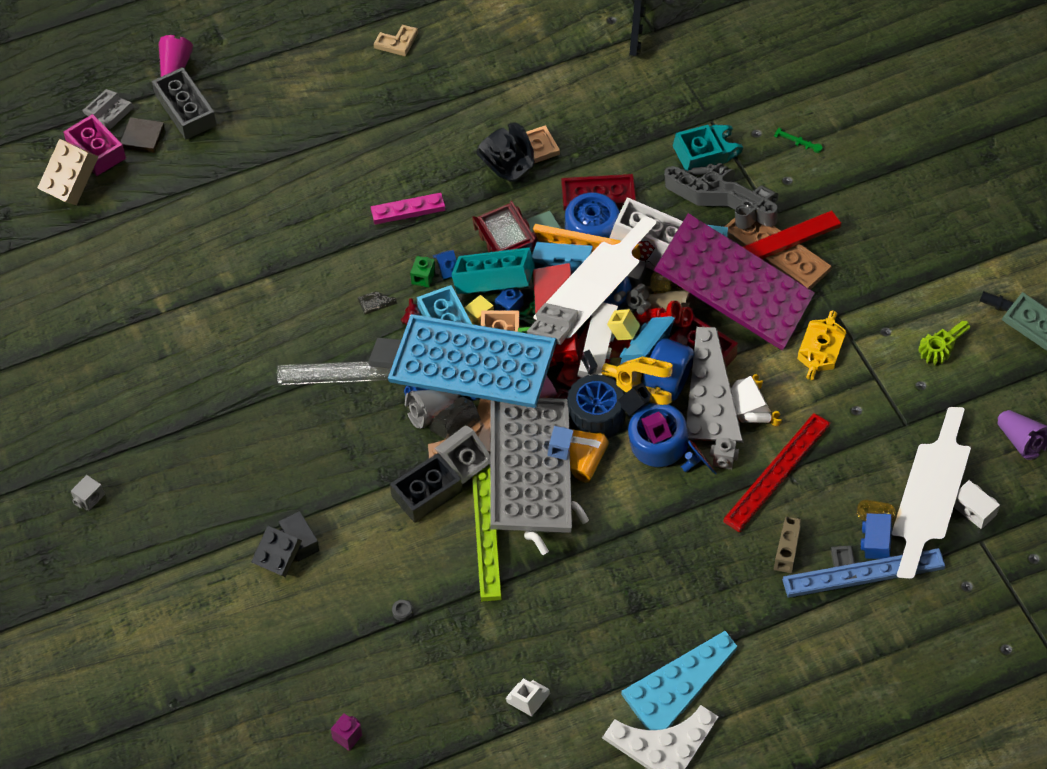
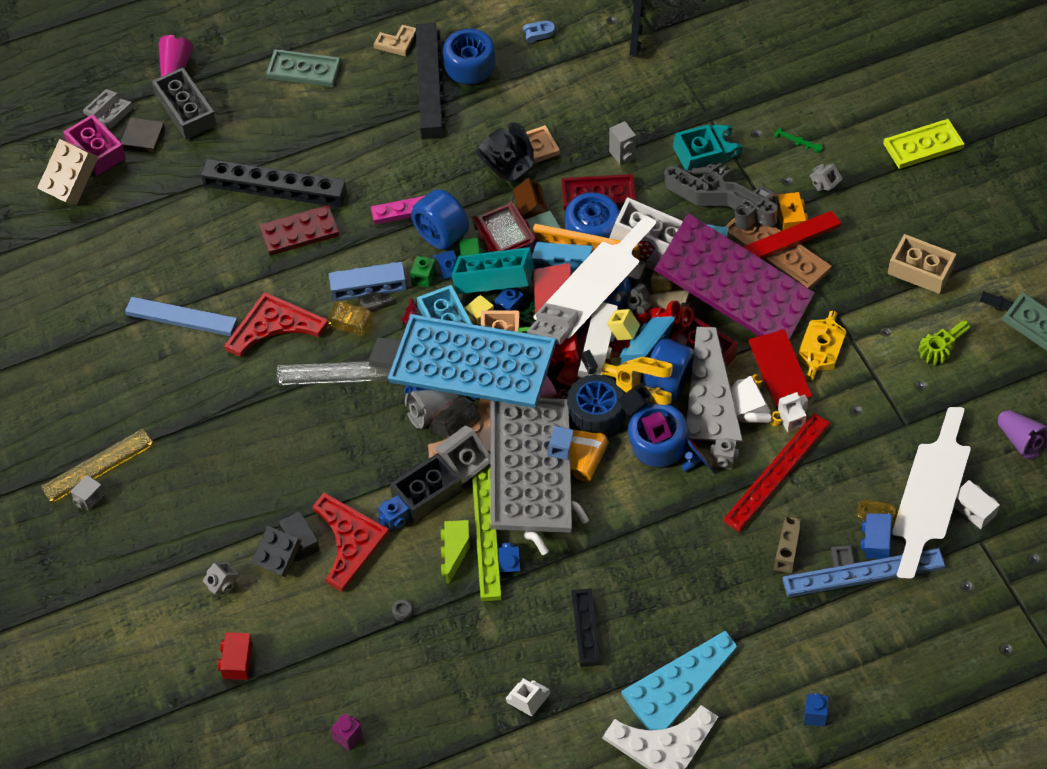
(97, 464): none -> clear yellow tile
(181, 316): none -> medium blue tile
(220, 577): none -> light grey brick
(236, 656): none -> red brick
(273, 317): none -> red plate
(274, 183): none -> black brick
(299, 230): none -> dark red plate
(303, 68): none -> sand green tile
(349, 318): none -> clear yellow brick
(355, 538): none -> red plate
(365, 280): none -> medium blue brick
(393, 513): none -> blue brick
(428, 81): none -> black brick
(440, 219): none -> blue wheel
(456, 546): none -> lime slope
(469, 56): none -> blue wheel
(469, 246): none -> green brick
(509, 557): none -> blue bracket
(530, 198): none -> reddish brown brick
(543, 30): none -> medium blue plate
(586, 627): none -> black plate
(622, 143): none -> light grey brick
(779, 366): none -> red tile
(791, 210): none -> light orange brick
(792, 411): none -> white brick
(816, 709): none -> blue brick
(825, 177): none -> light grey brick
(921, 263): none -> tan brick
(923, 143): none -> neon yellow plate

